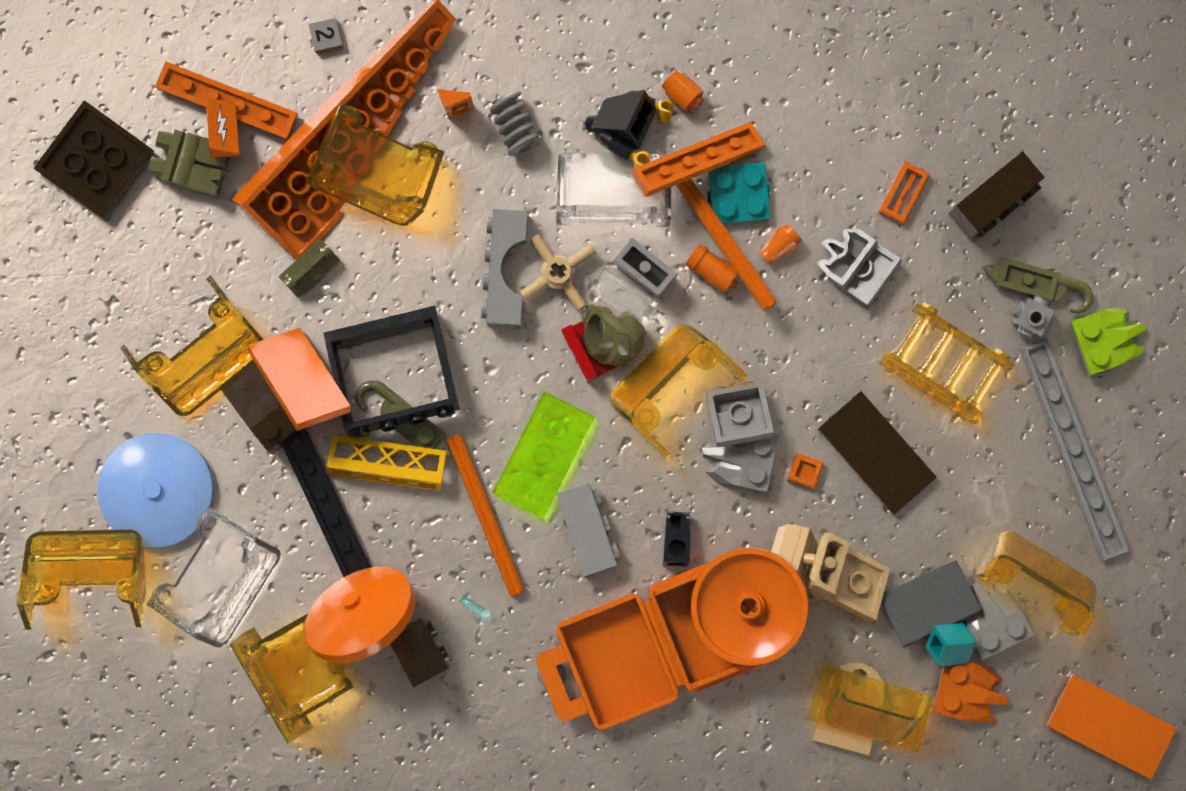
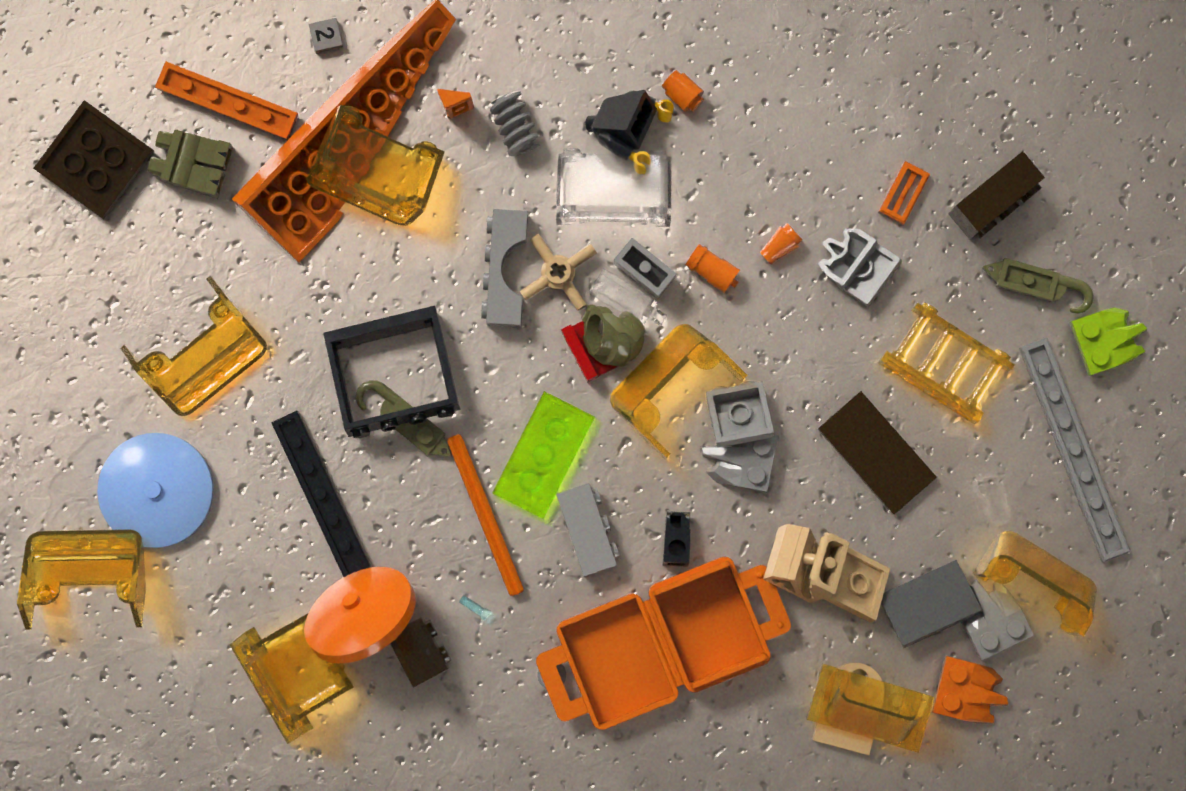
(217, 580): clear windscreen -> none
(222, 128): orange slope -> none
(259, 408): dark brown slope -> none
(298, 379): tile -> none
(308, 267): olive hinge -> none
(385, 473): yellow fence -> none
(697, 159): orange plate -> none
(727, 244): orange axle -> none
(739, 193): teal plate -> none
(749, 606): orange dish -> none
(805, 471): orange tile -> none
(951, 644): teal brick -> none
(1022, 317): light grey brick -> none
(1111, 726): orange tile -> none

